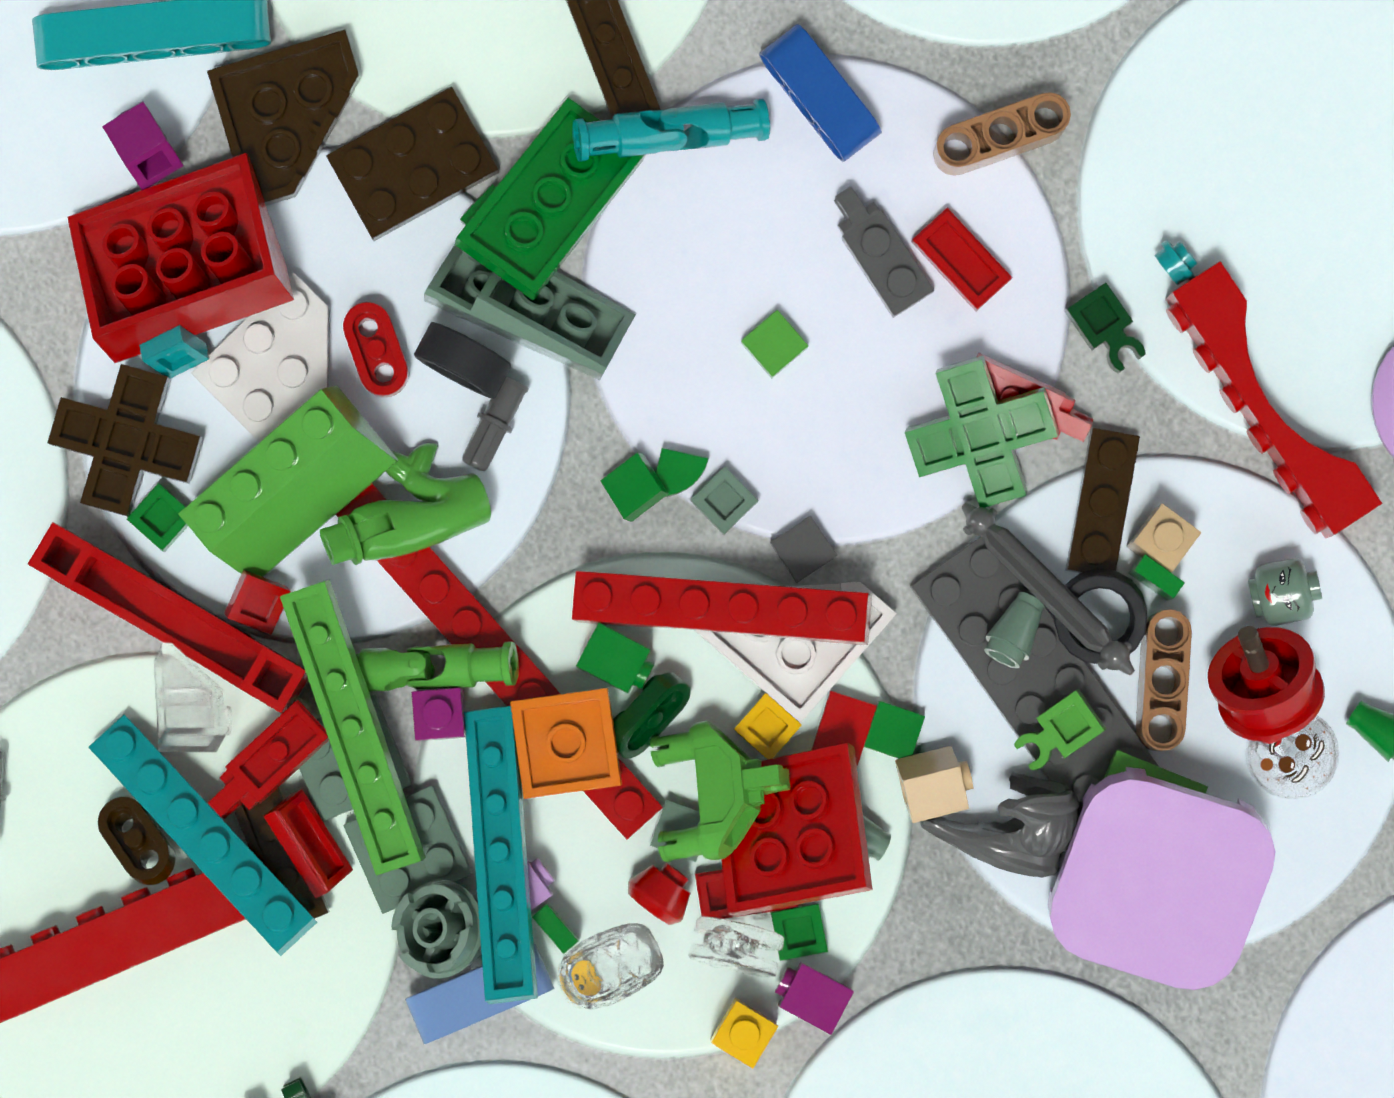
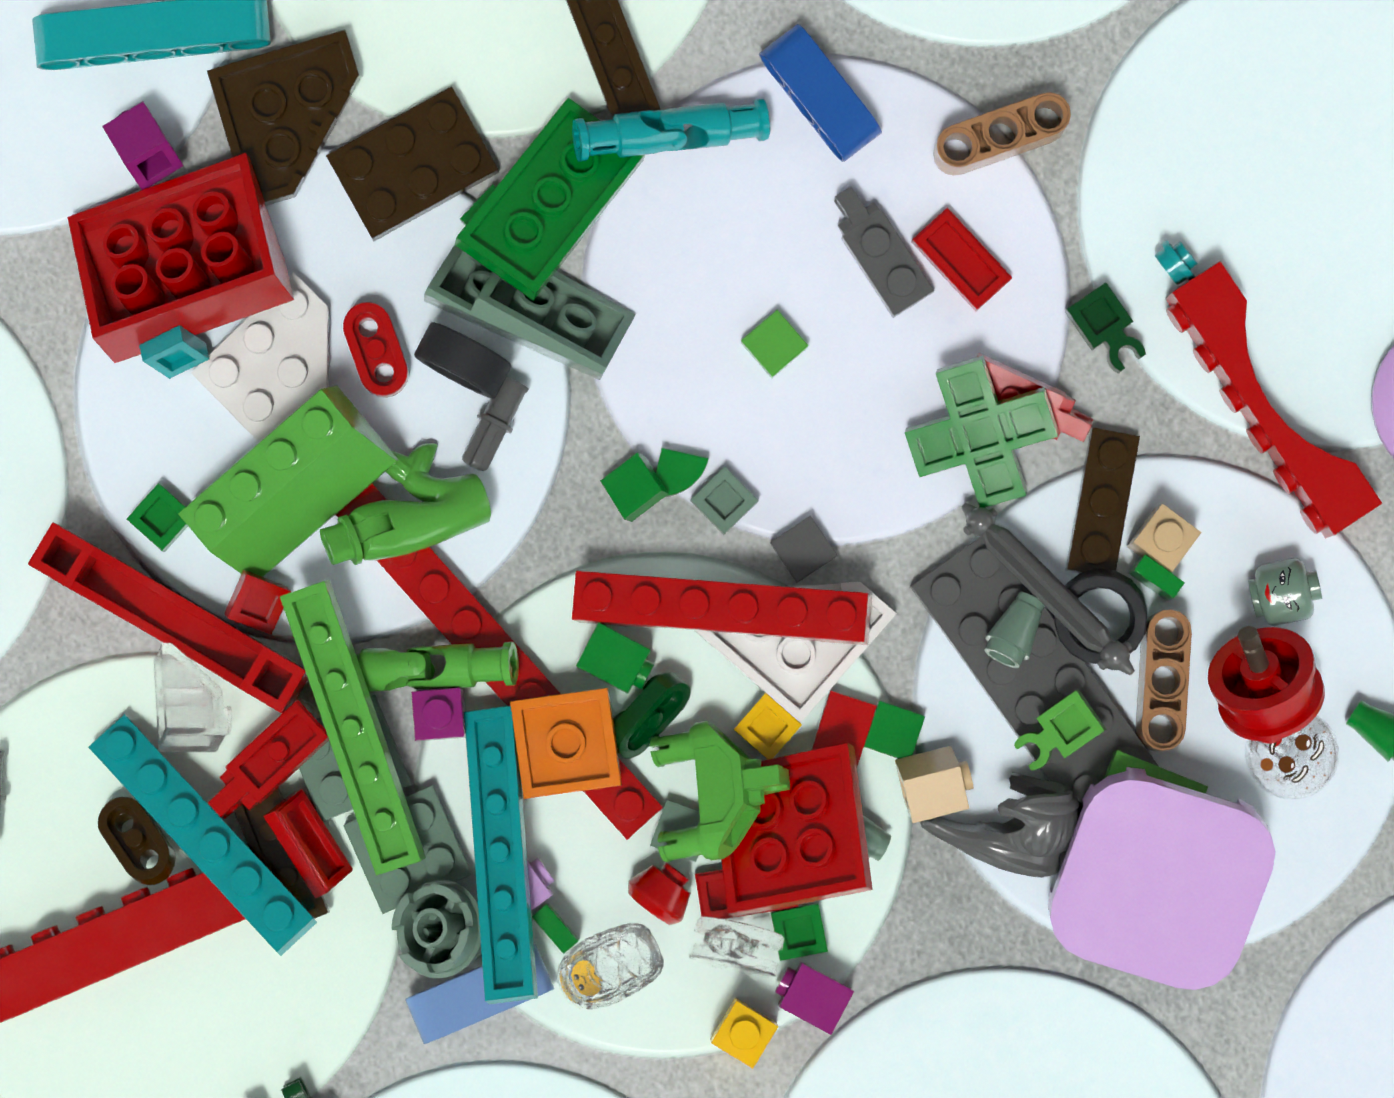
(125, 440): dark brown plate -> none

